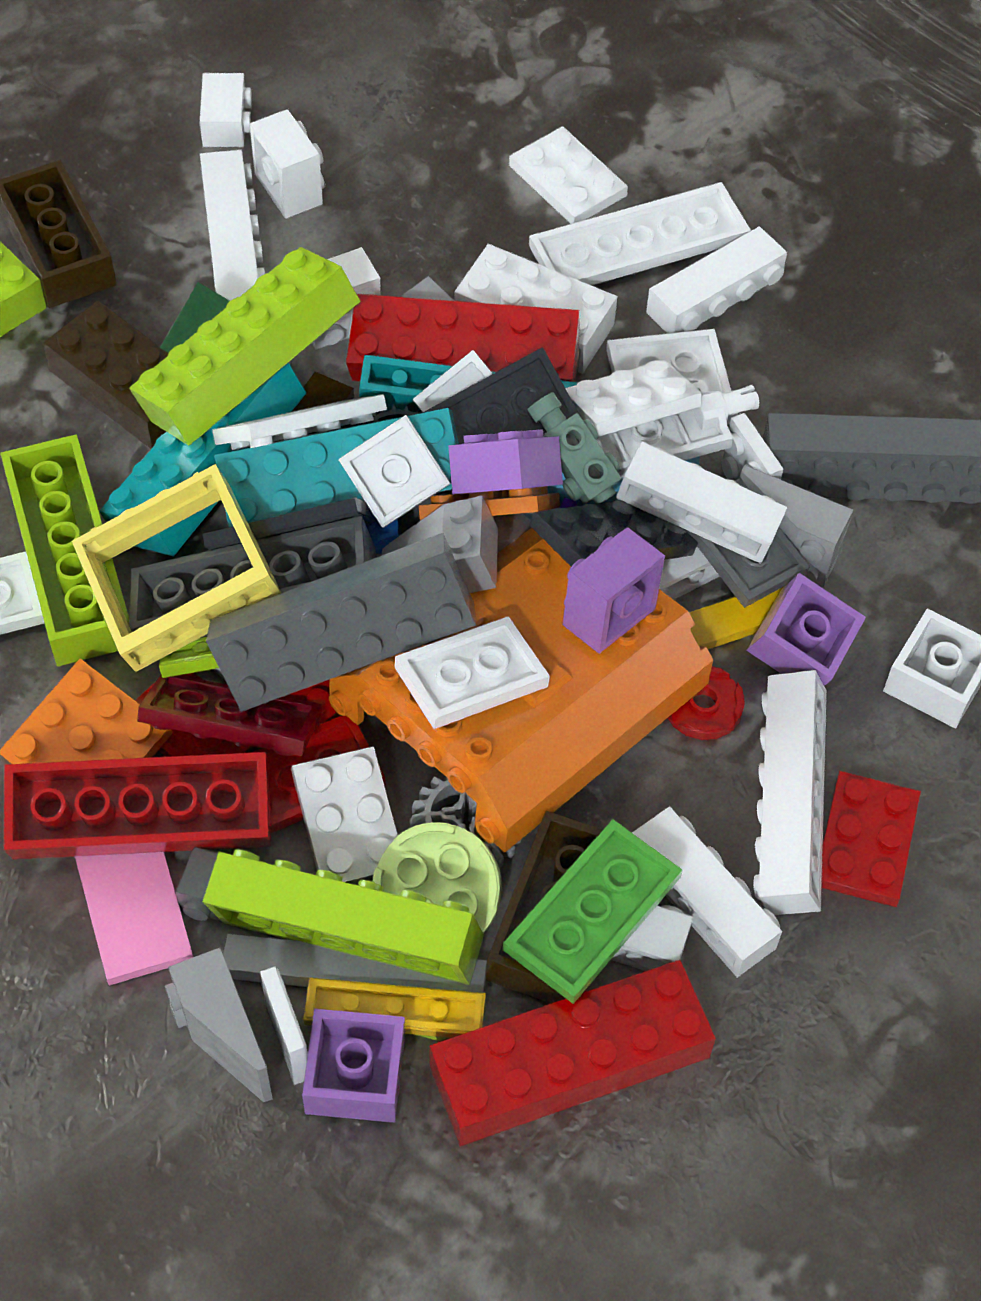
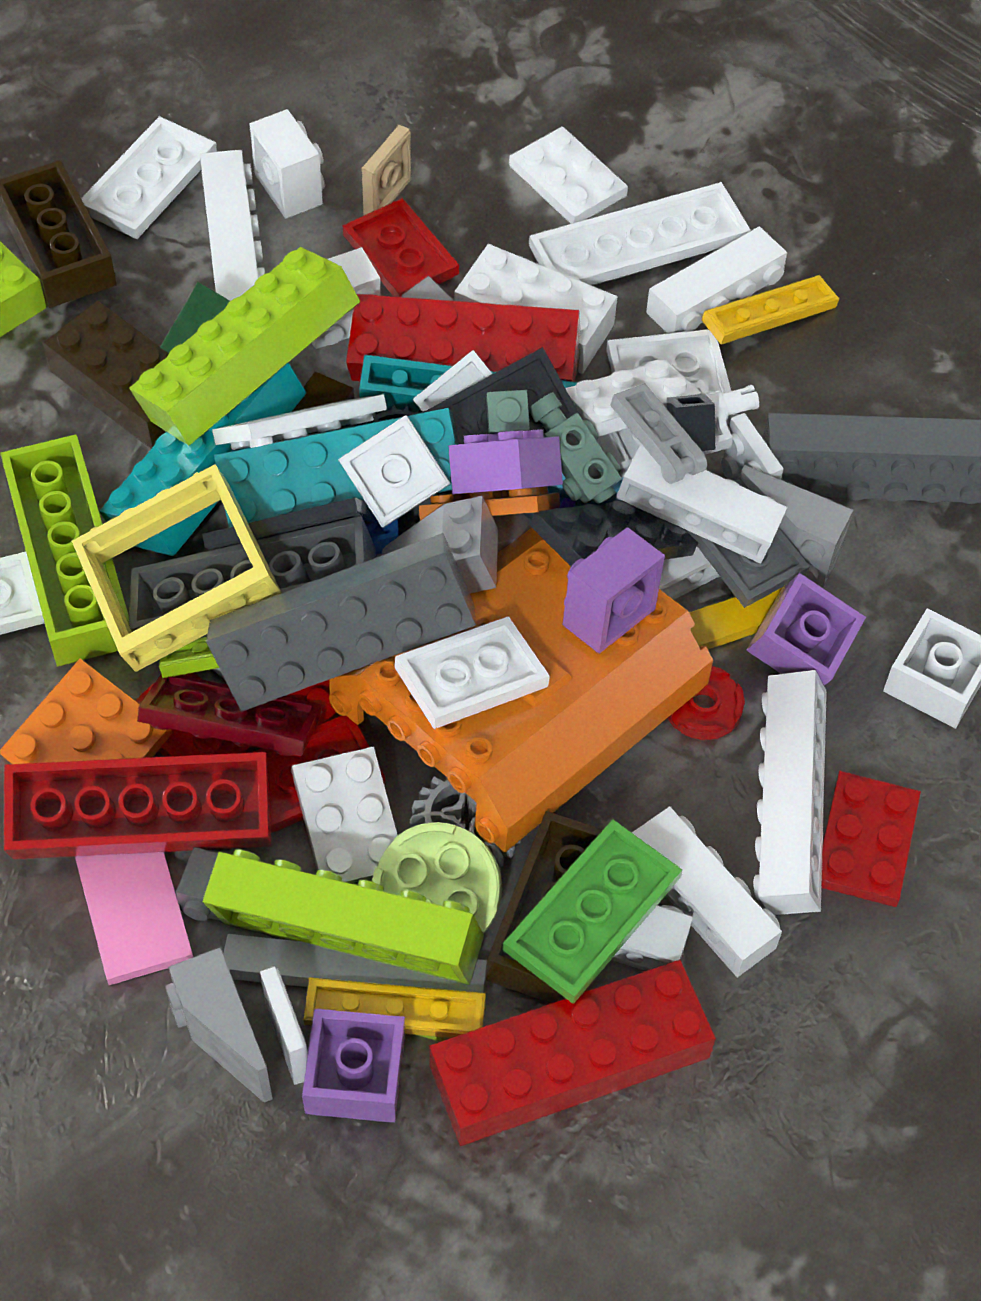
(147, 177): none -> white plate
(223, 109): white brick -> none
(387, 171): none -> tan tile
(400, 247): none -> red plate
(507, 411): none -> sand green brick
(659, 433): none -> light grey plate
(696, 417): none -> black brick
(769, 309): none -> yellow tile

